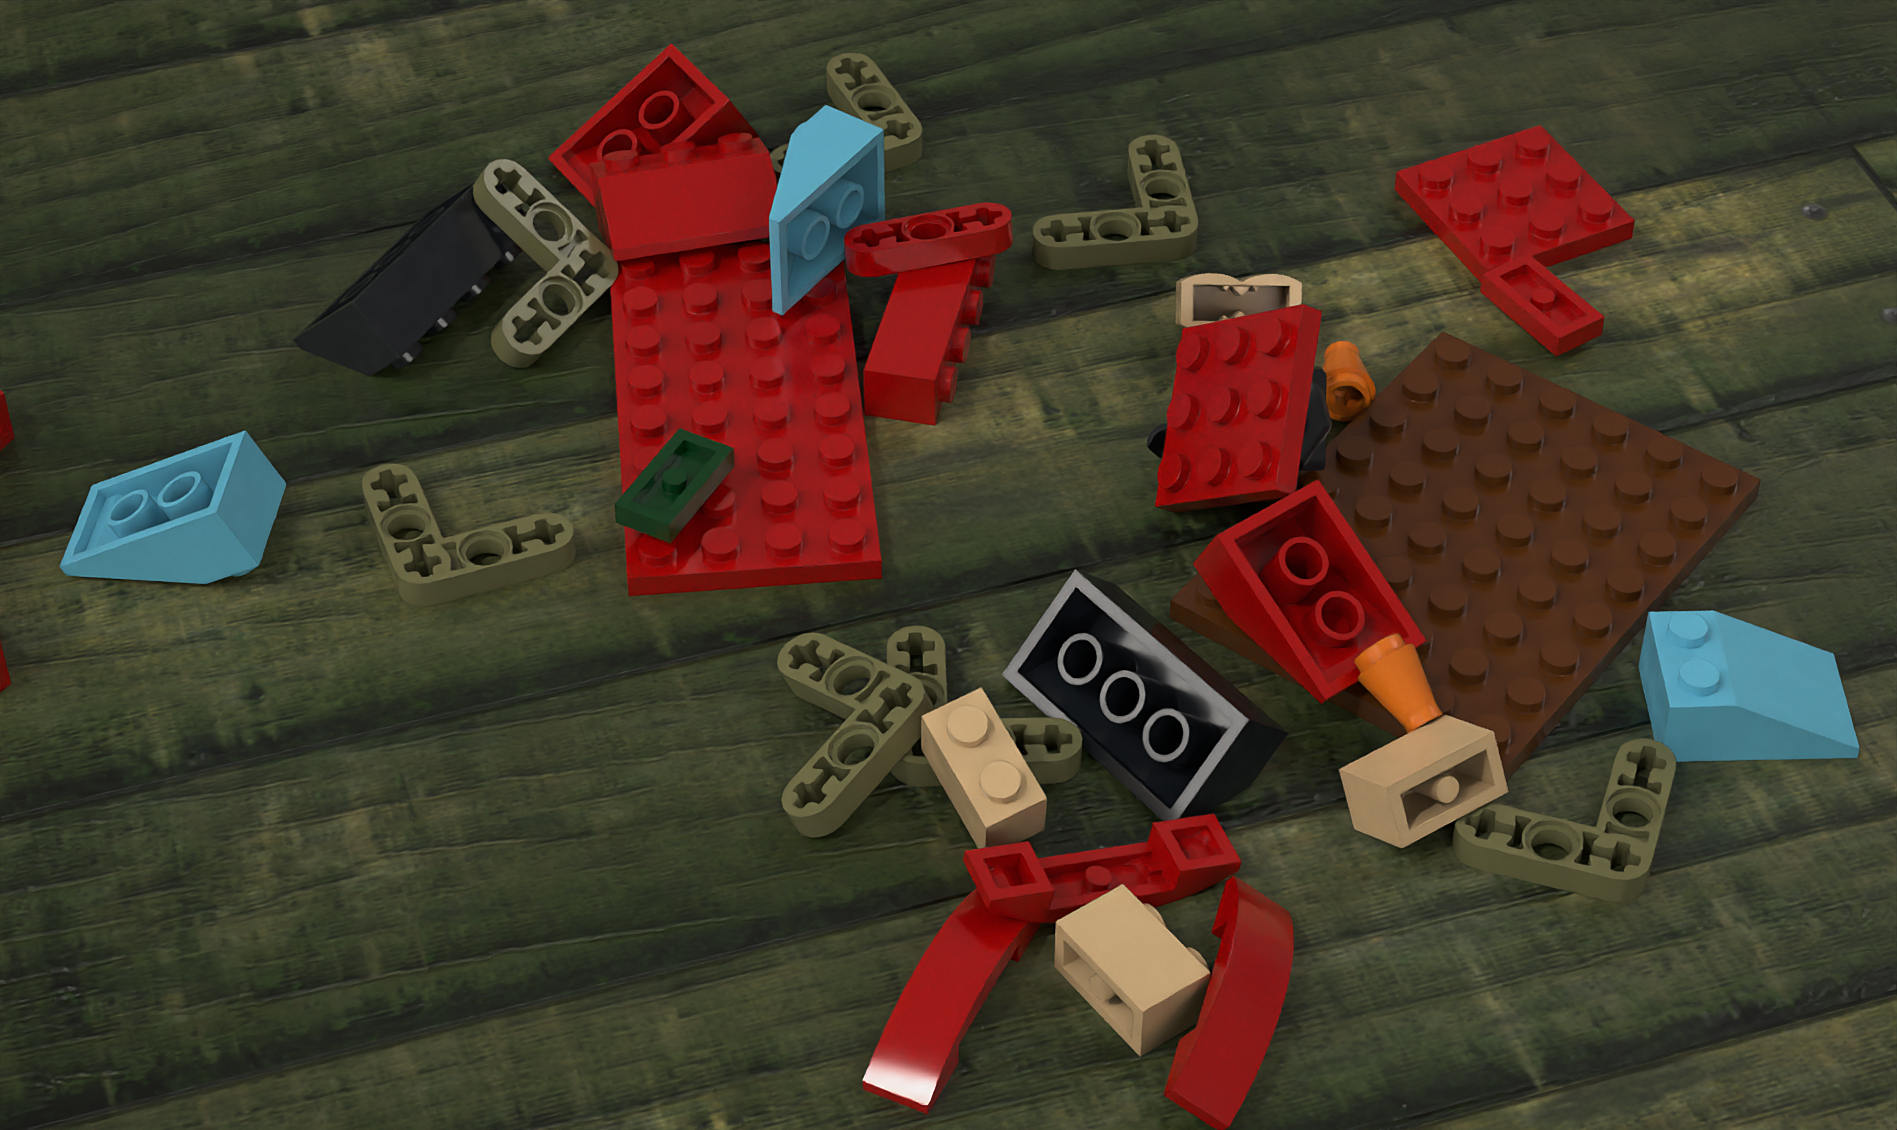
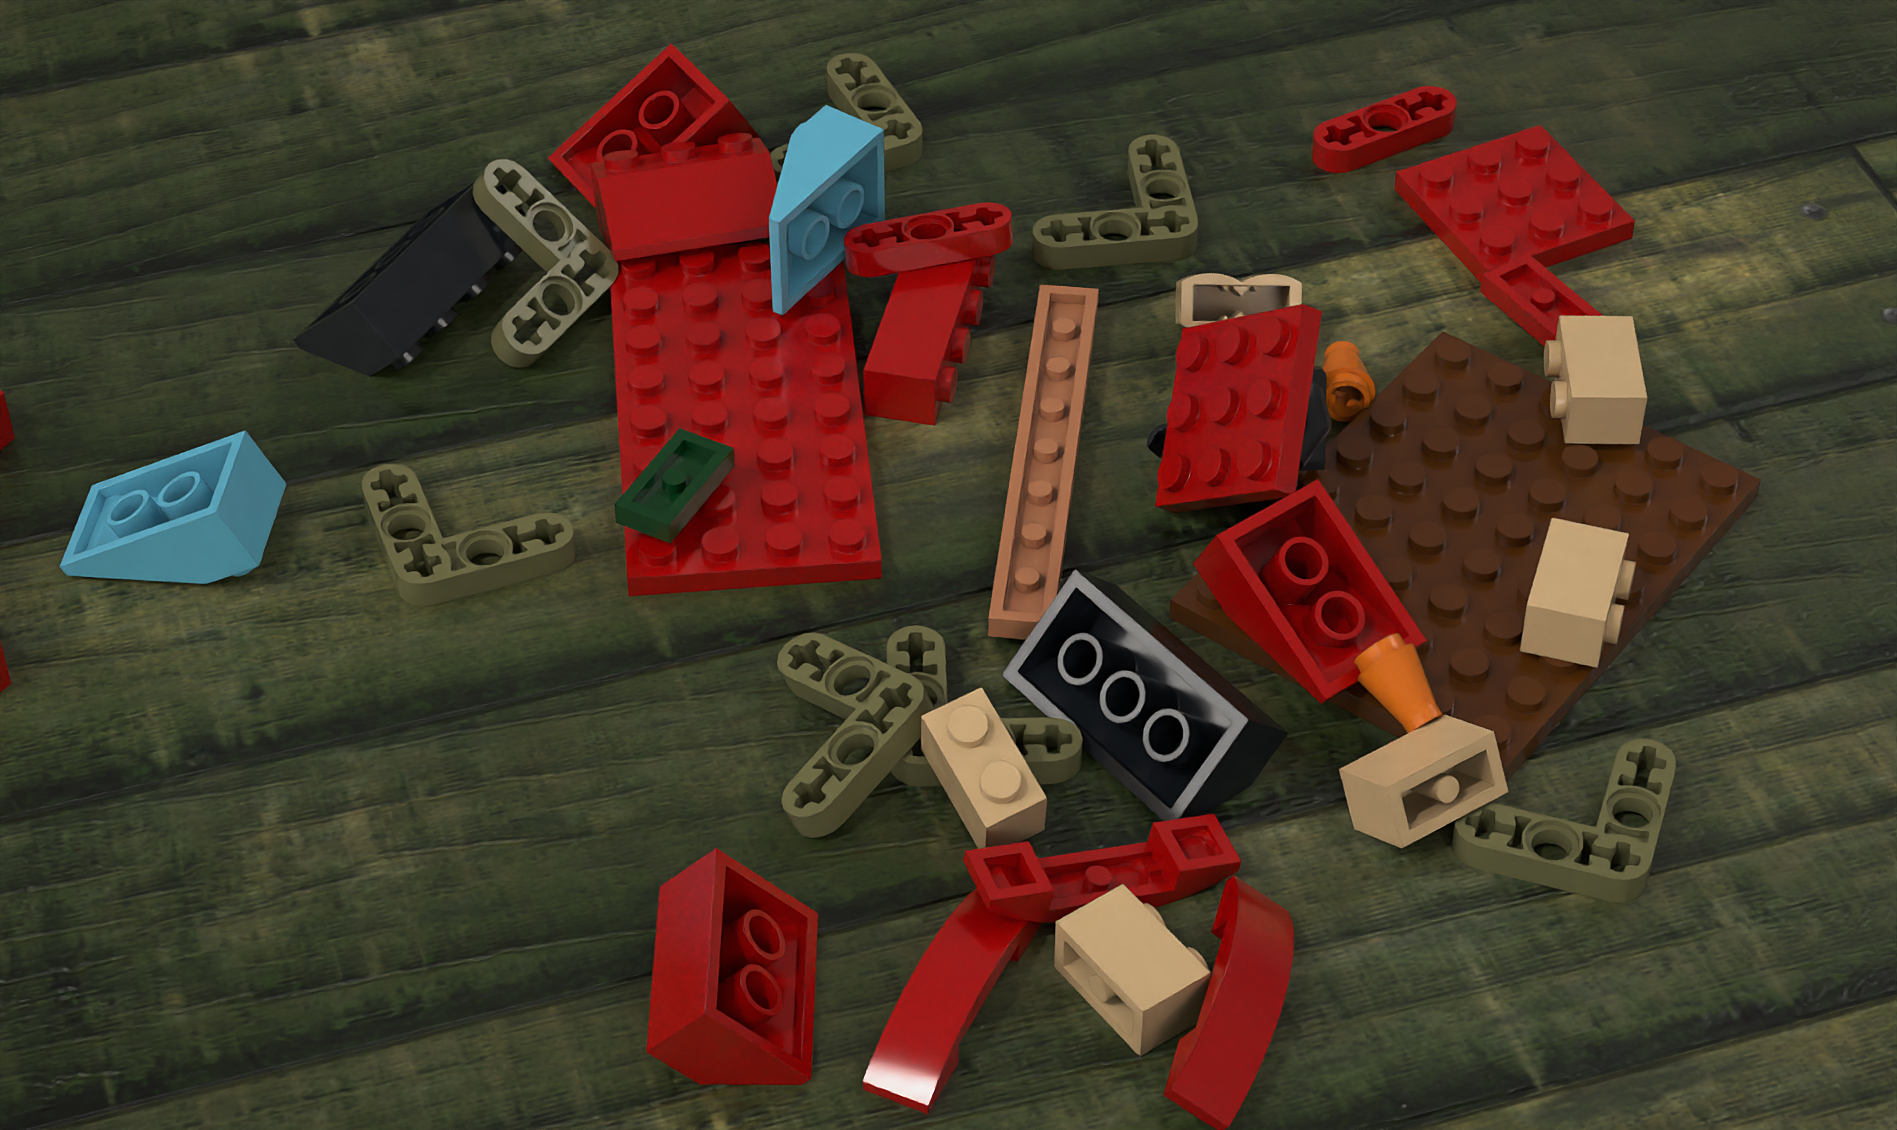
(732, 977): none -> red slope
(1044, 460): none -> nougat plate
(1351, 142): none -> red beam
(1576, 592): none -> tan brick
(1597, 379): none -> tan brick
(1741, 691): medium azure slope -> none

